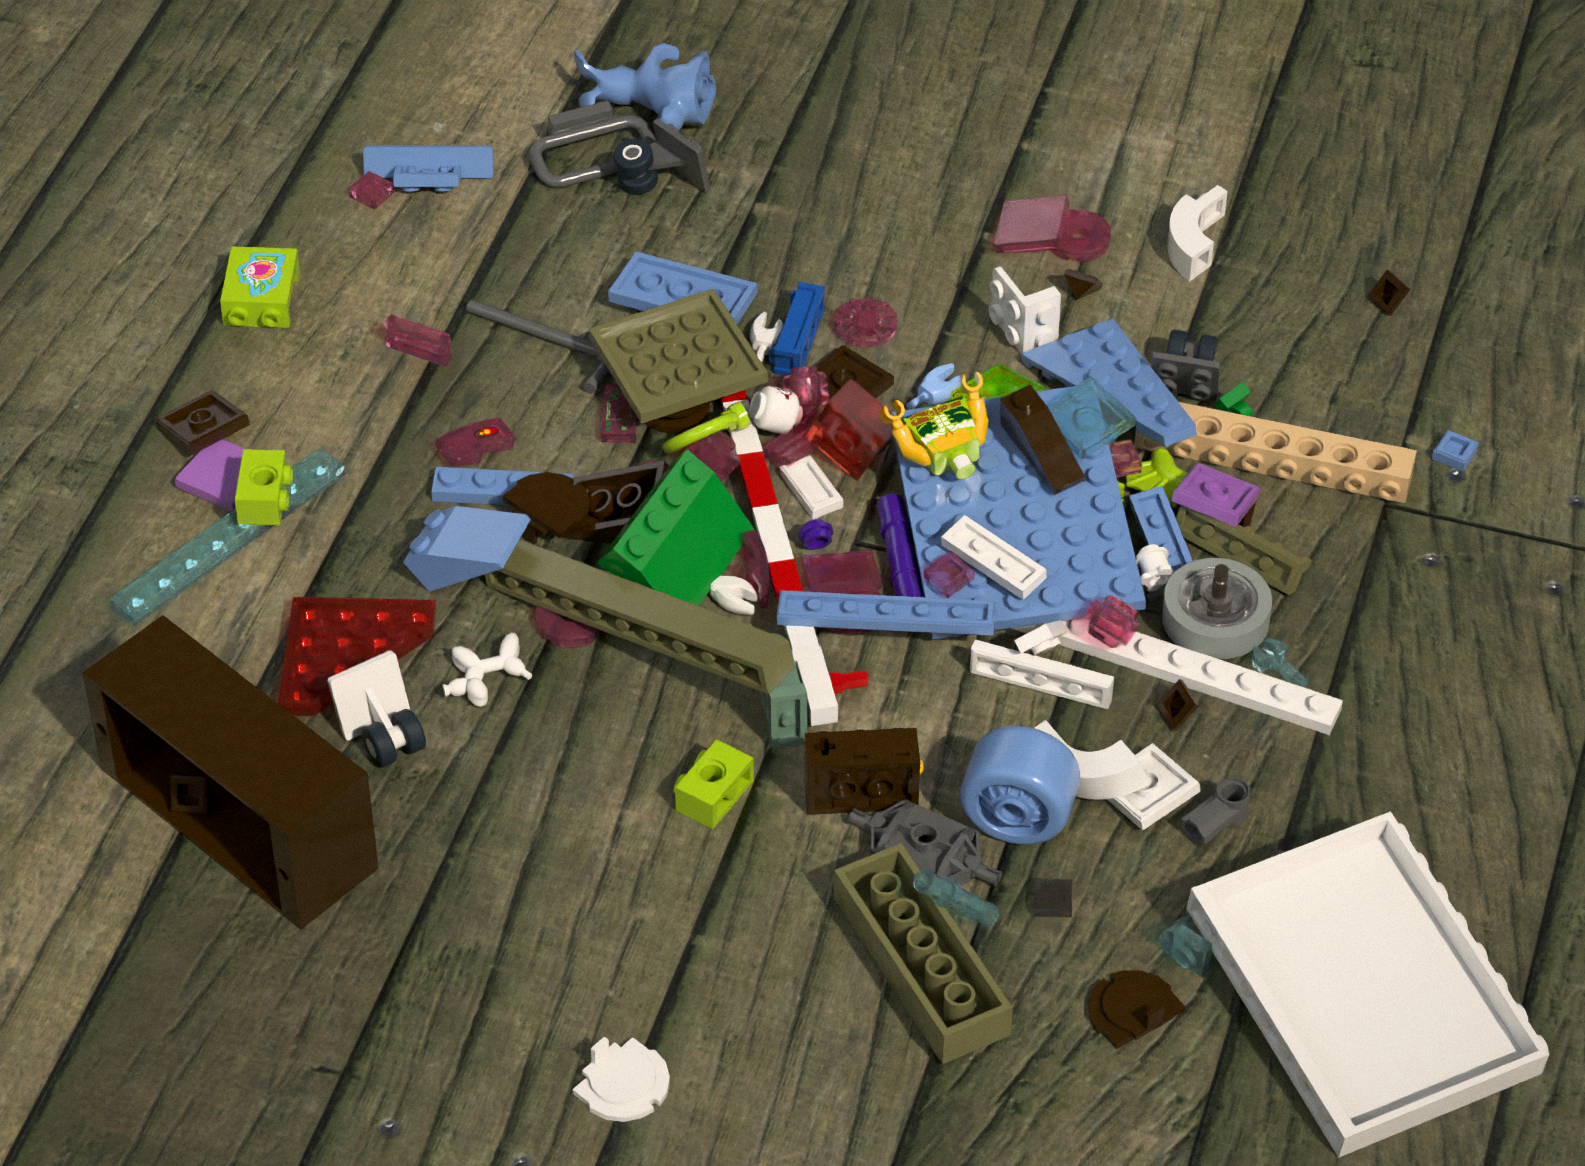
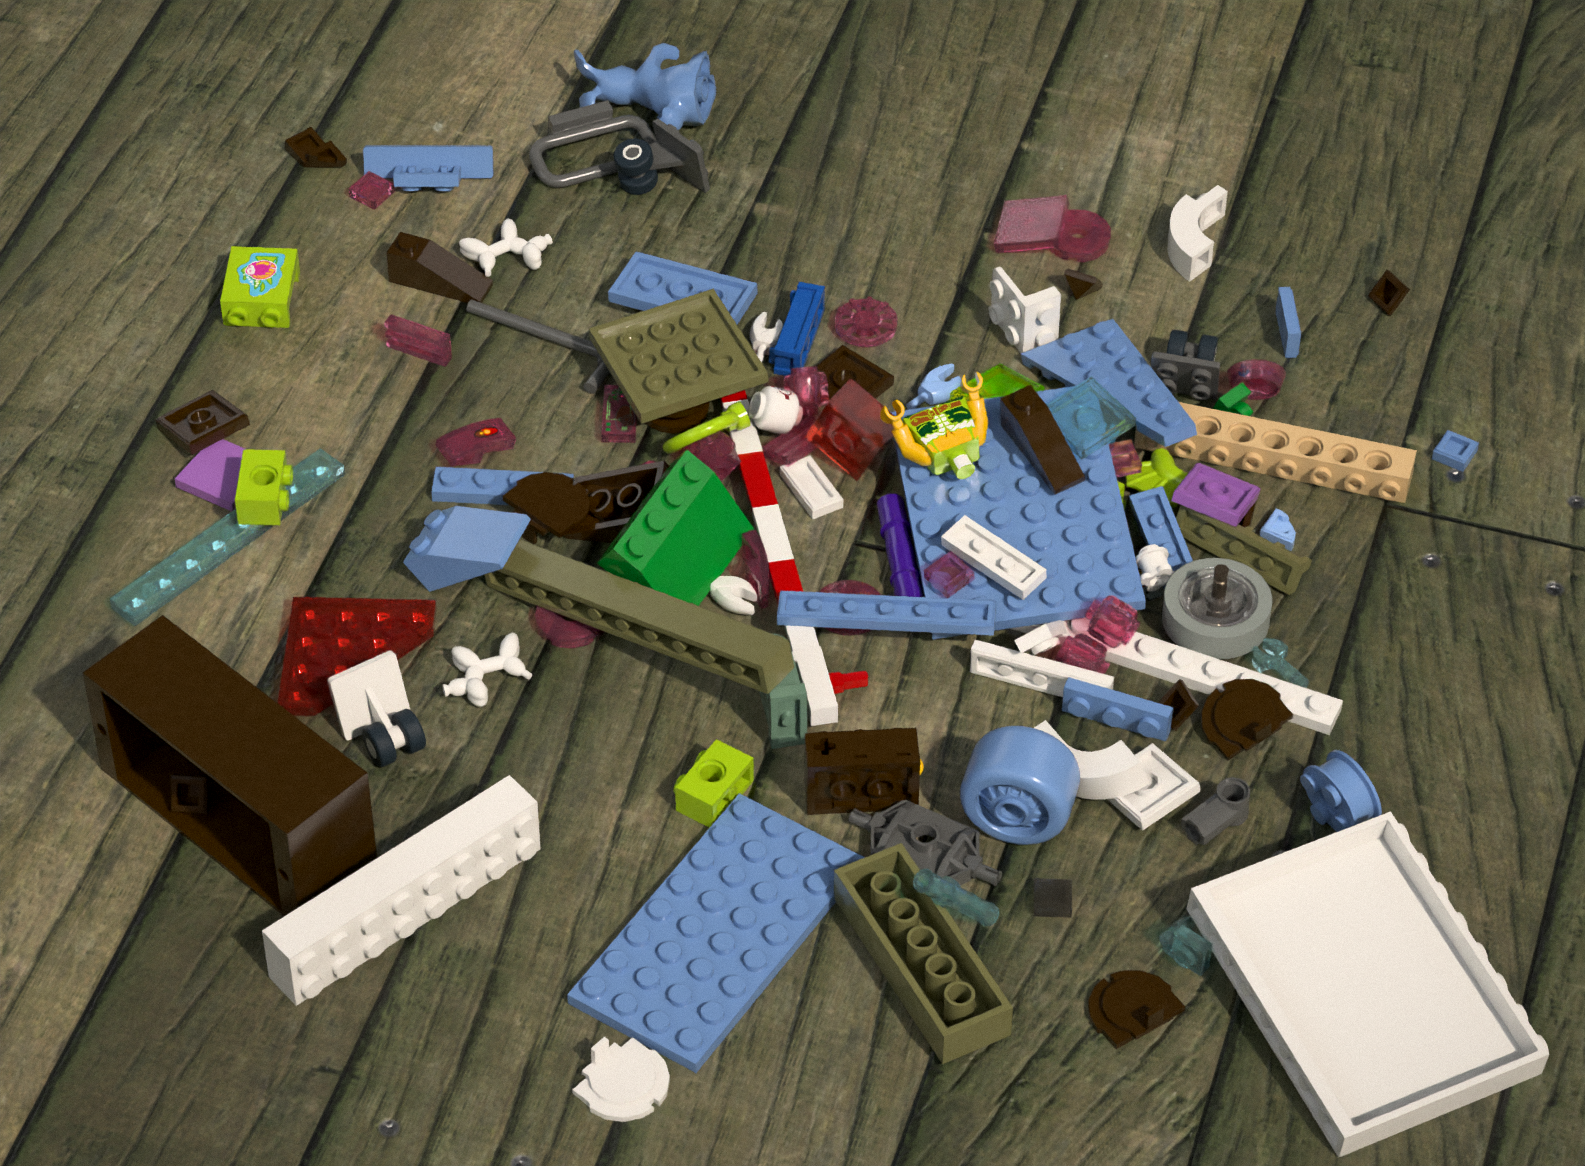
(313, 152): none -> dark brown slope
(402, 890): none -> white brick
(432, 269): none -> dark brown slope
(479, 251): none -> white piece
(714, 933): none -> medium blue plate
(816, 534): dark purple plate -> none
(841, 572): clear pink tile -> none
(1083, 653): none -> clear pink head
(1117, 709): none -> medium blue plate
(1242, 715): none -> dark brown piece
(1260, 377): none -> clear pink hat
(1279, 529): none -> light blue tile
(1288, 322): none -> medium blue tile
(1340, 792): none -> medium blue wheel

